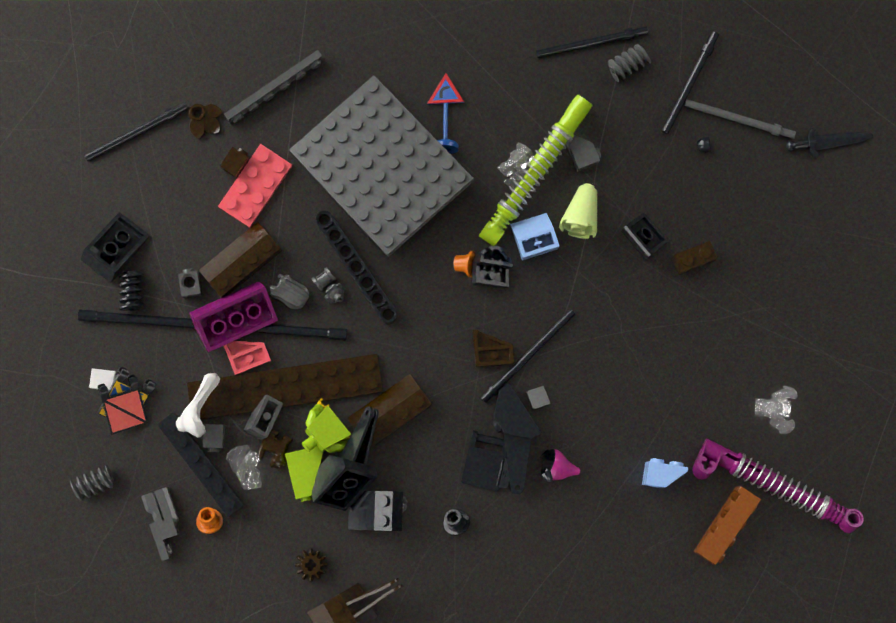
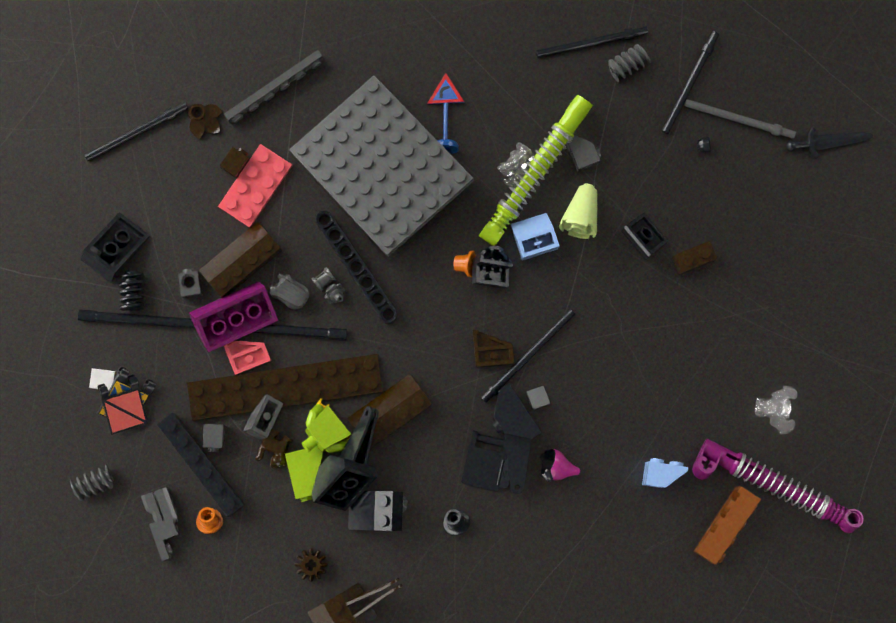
(190, 417): white hair -> none
(244, 466): clear animal -> none

